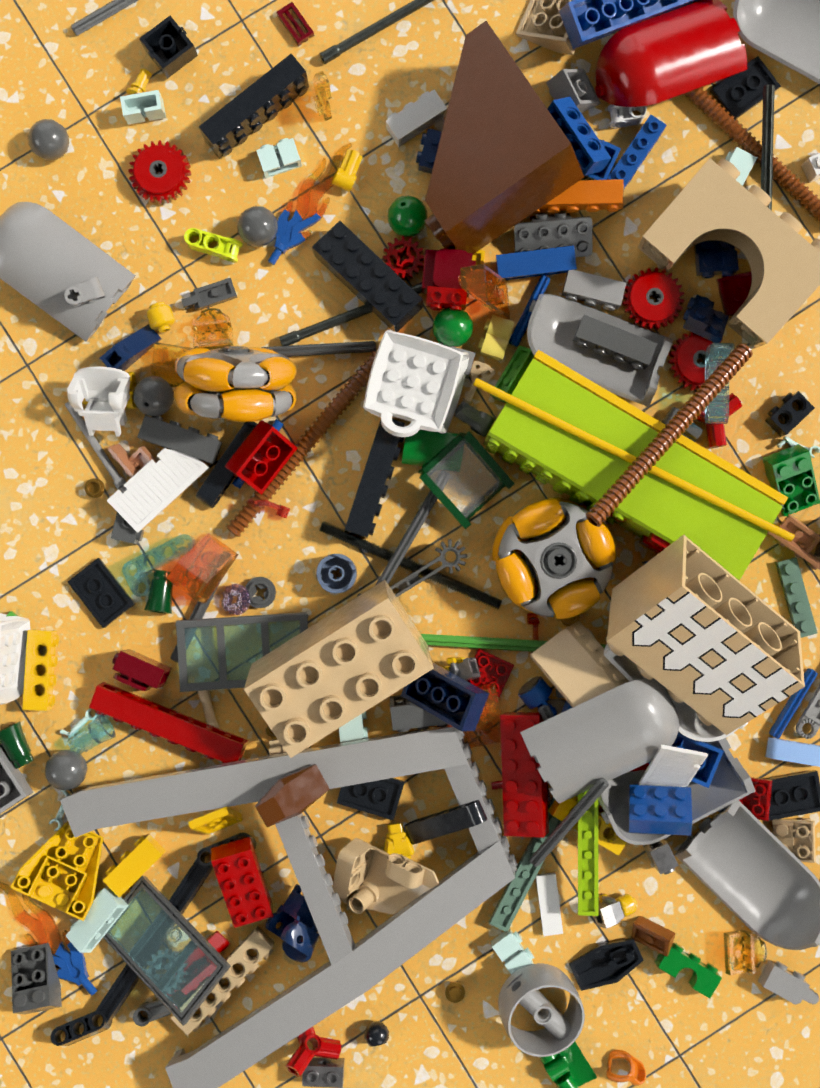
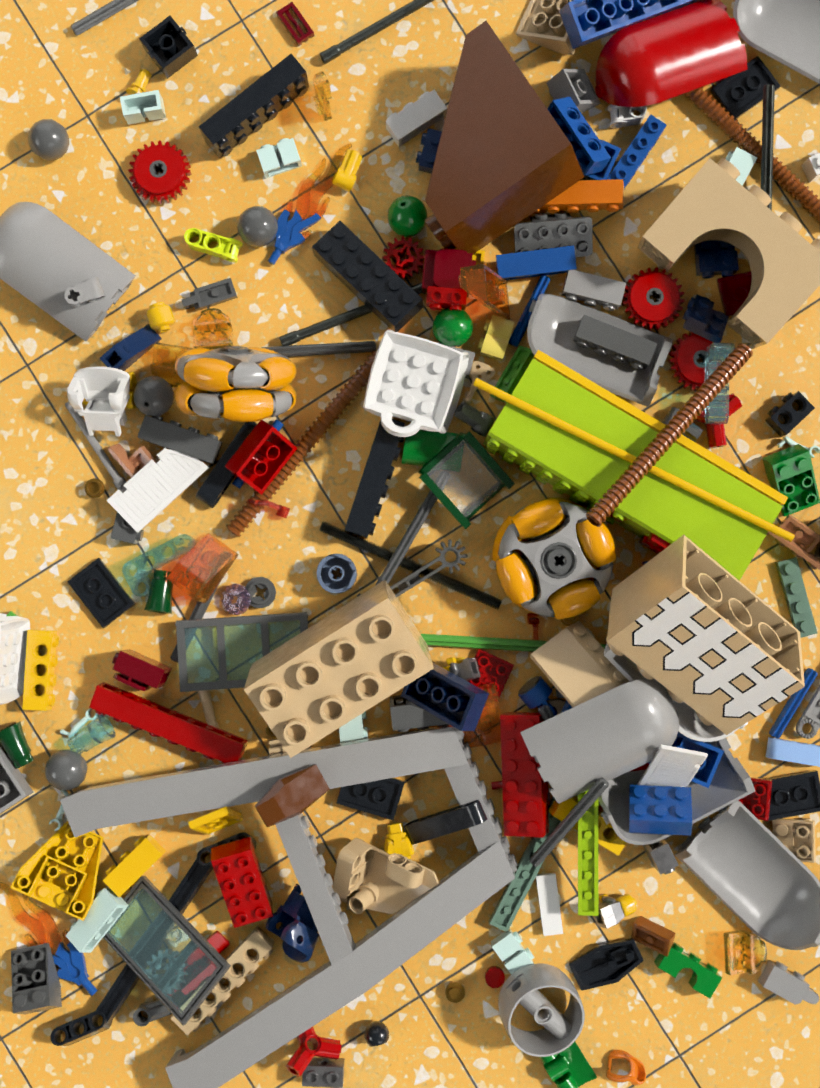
(494, 977): none -> red tile

